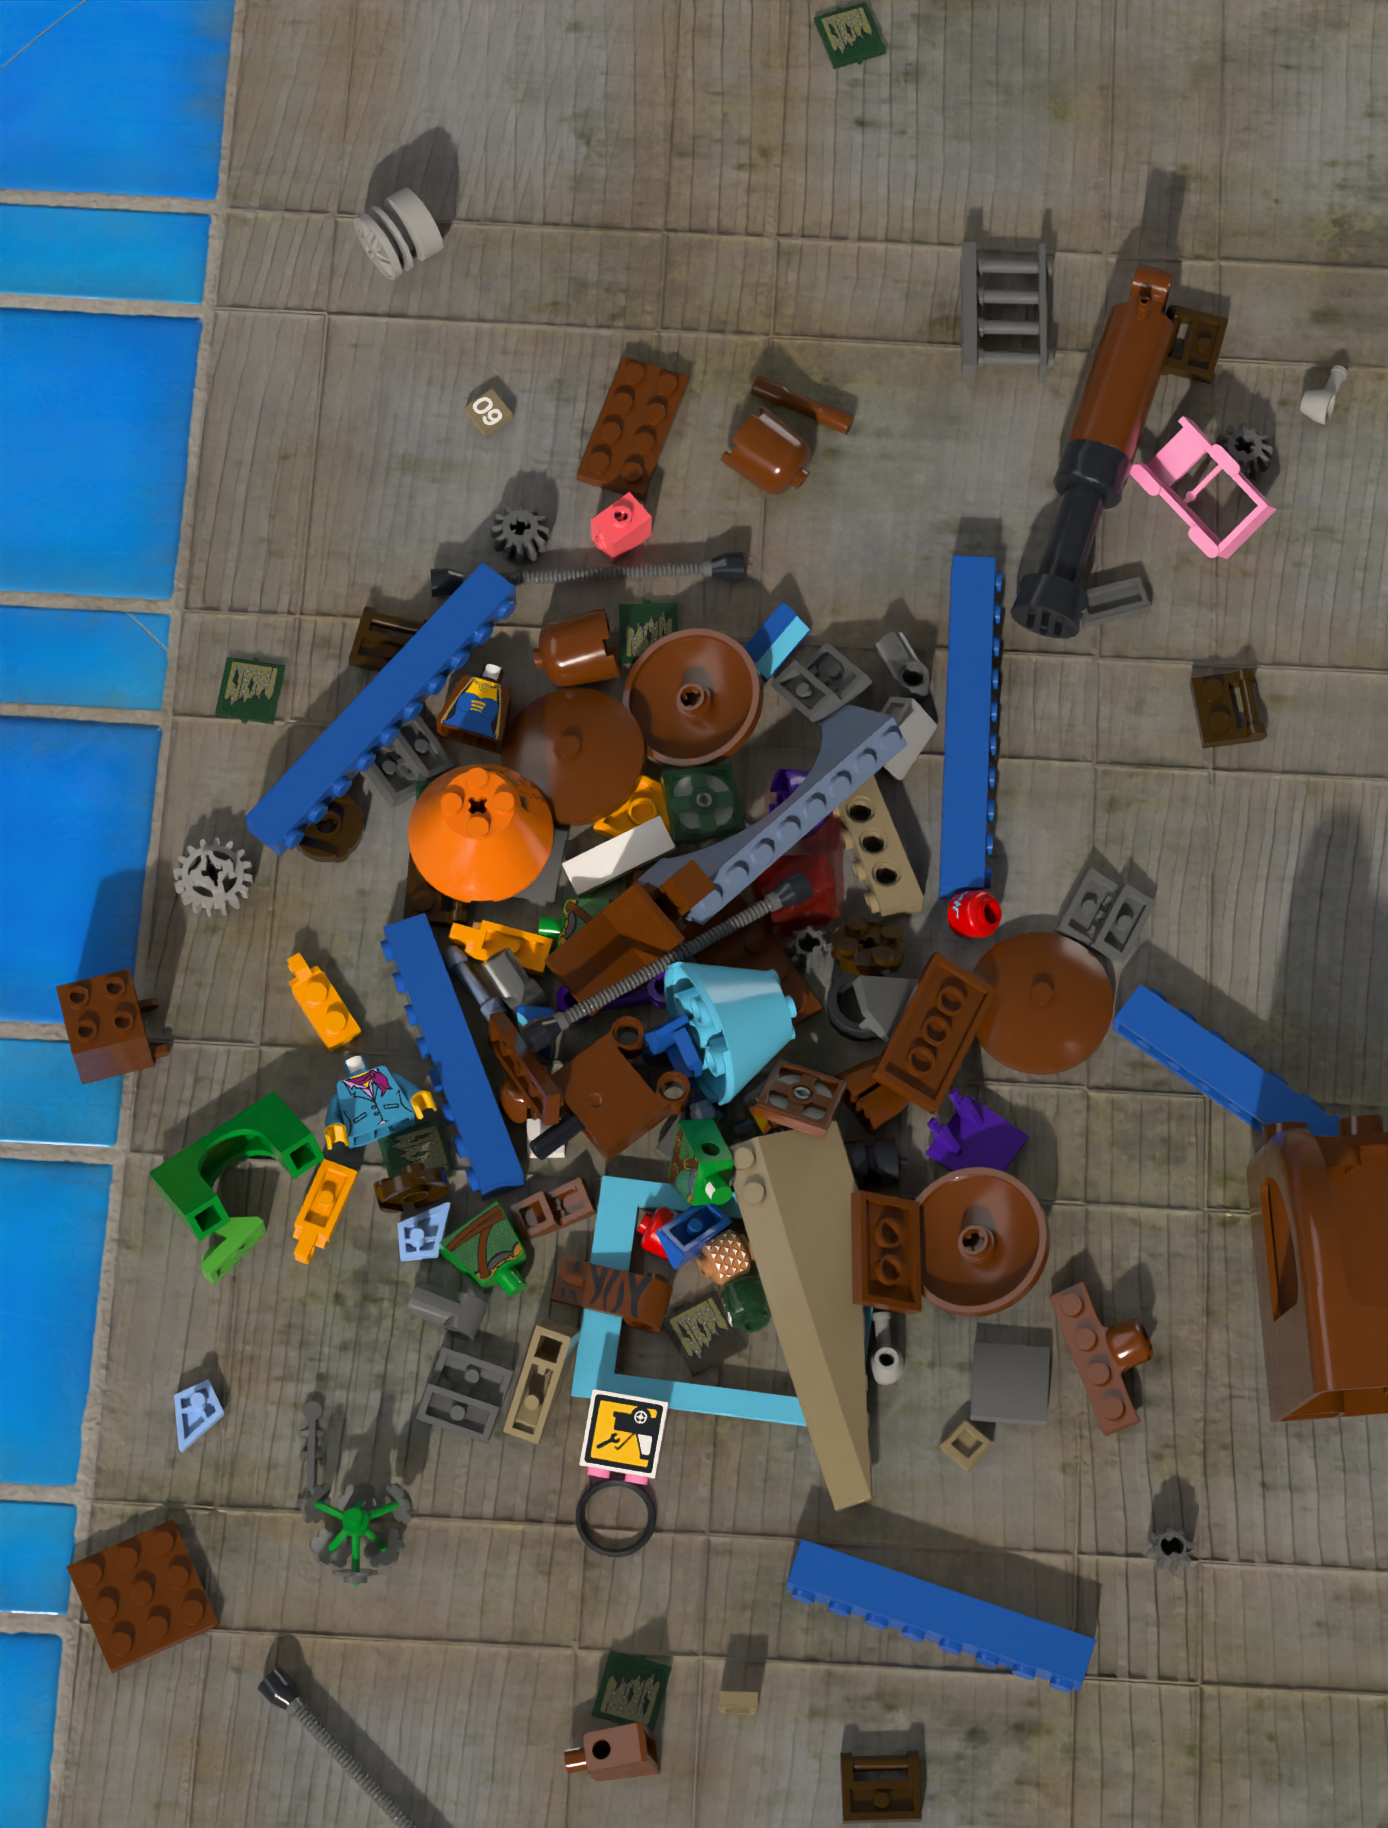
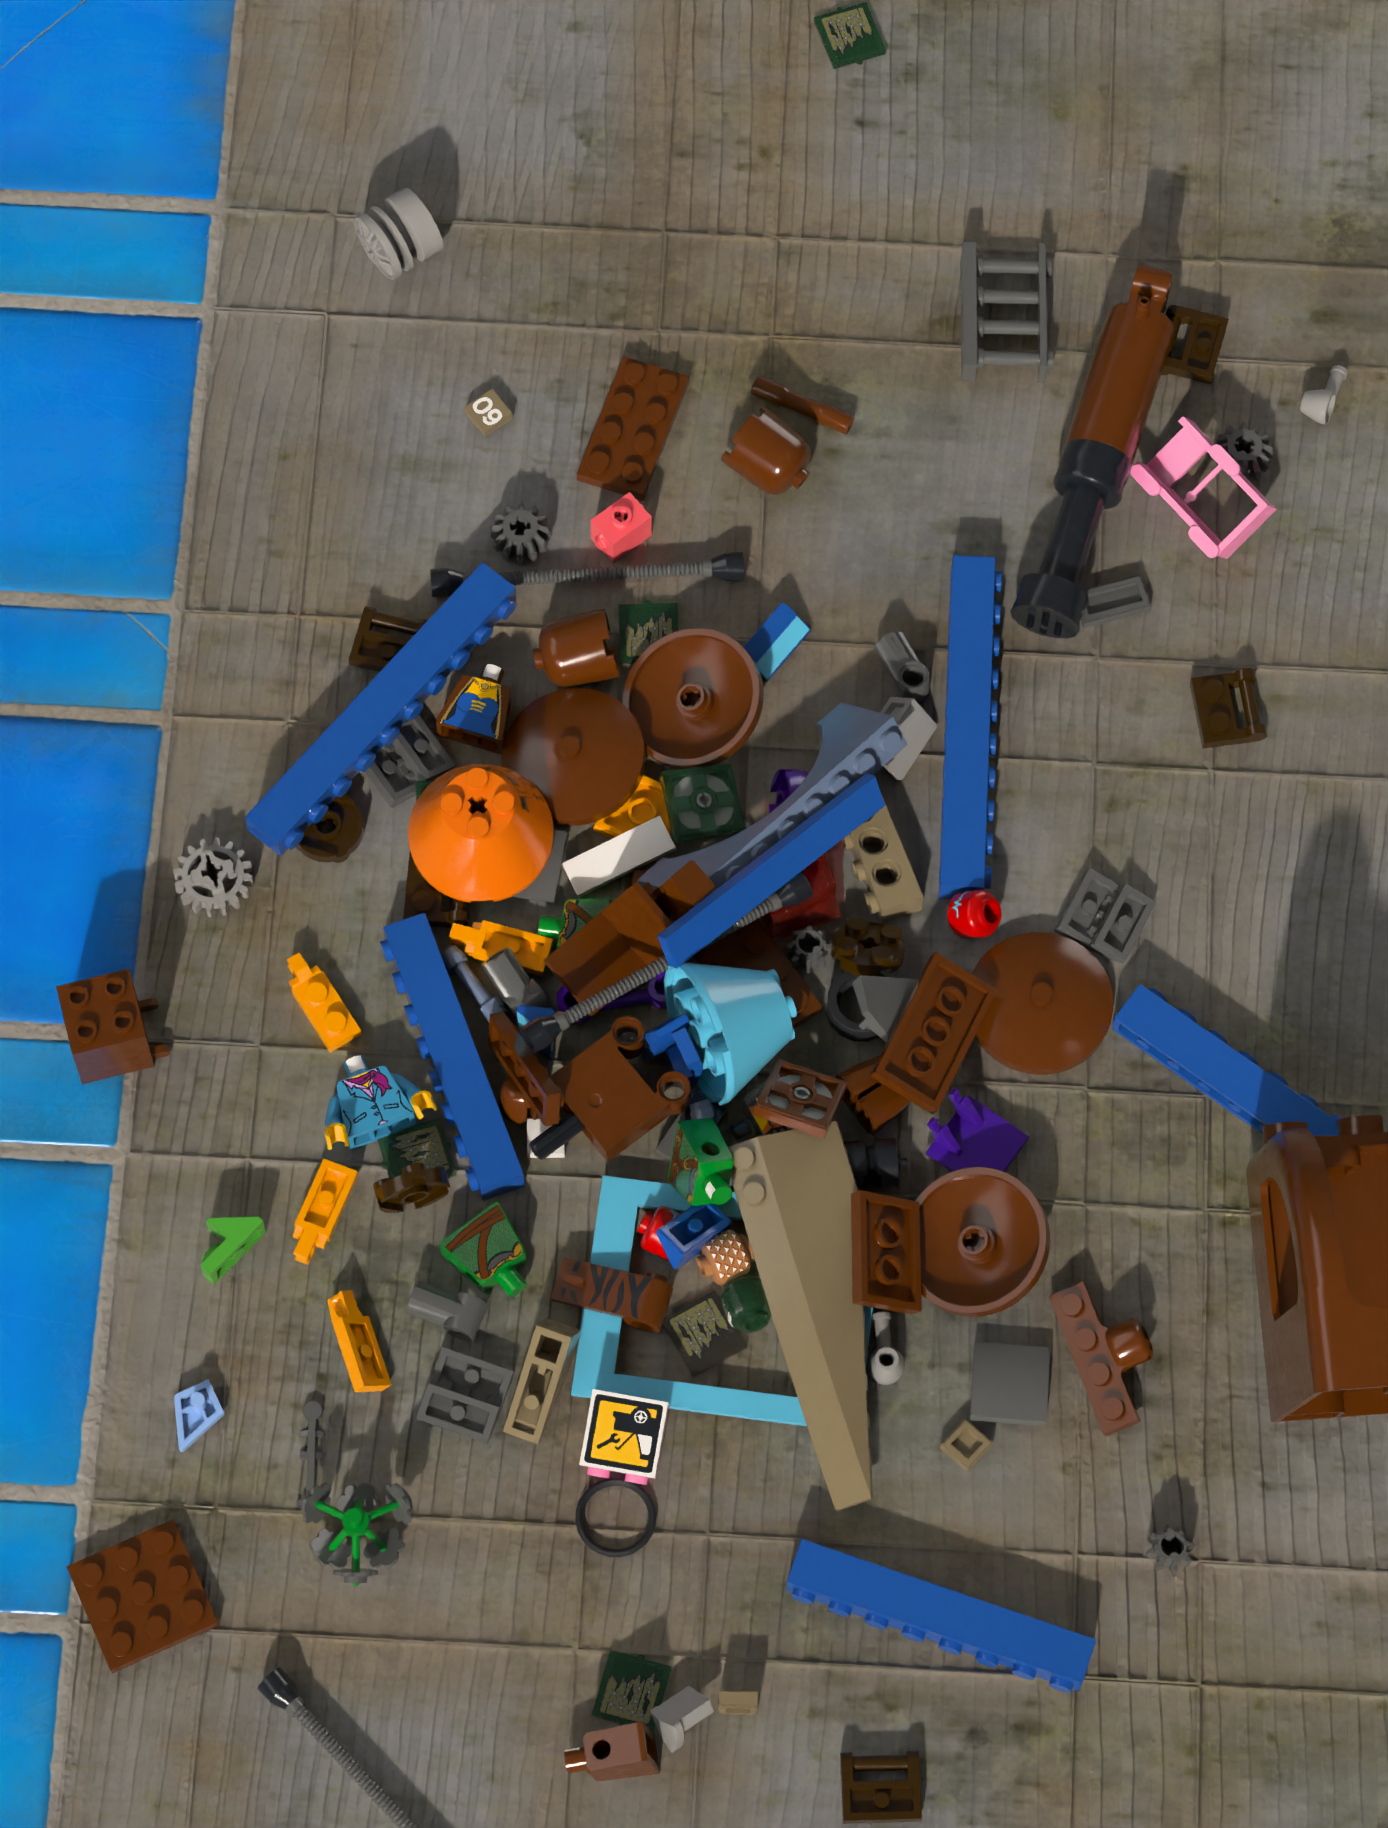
(250, 690): piece -> none
(261, 1129): green arch -> none
(358, 1344): none -> light orange hinge
(422, 1233): light blue piece -> none
(553, 1210): reddish brown slope -> none
(679, 1715): none -> light grey tile
(771, 871): none -> blue tile
(822, 683): dark grey slope -> none

